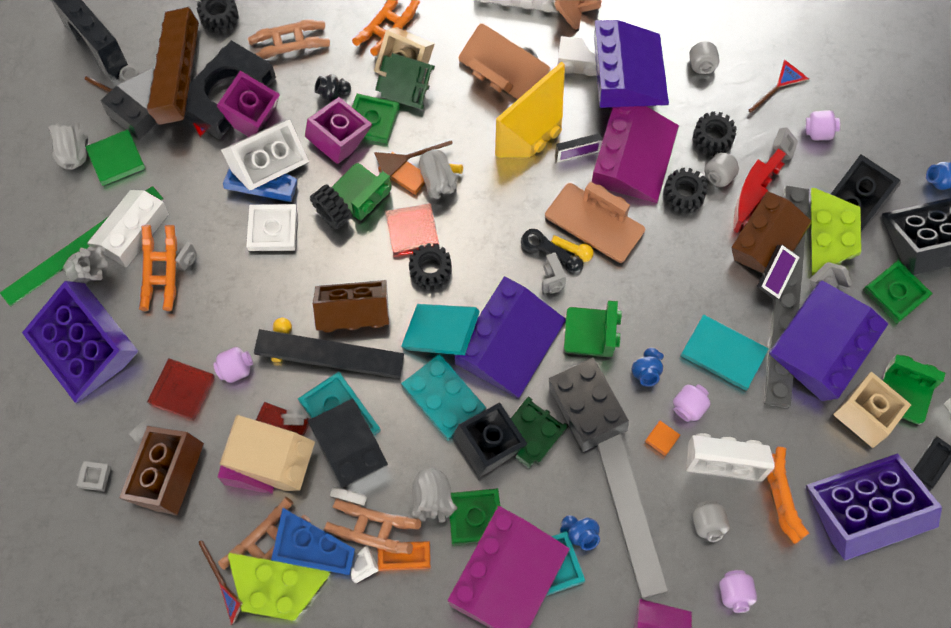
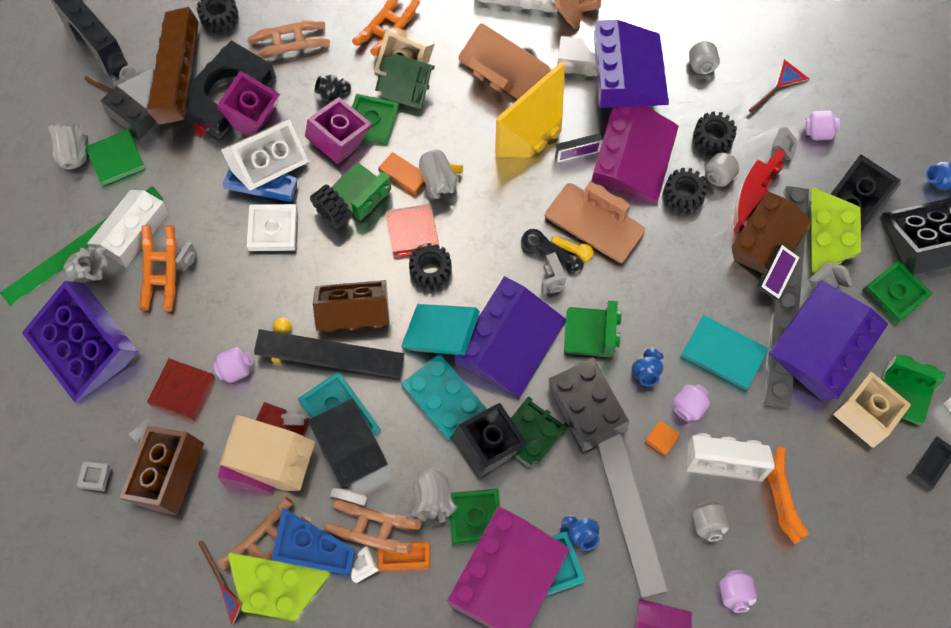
(392, 162): reddish brown piece -> none
(874, 506): dark purple slope -> none

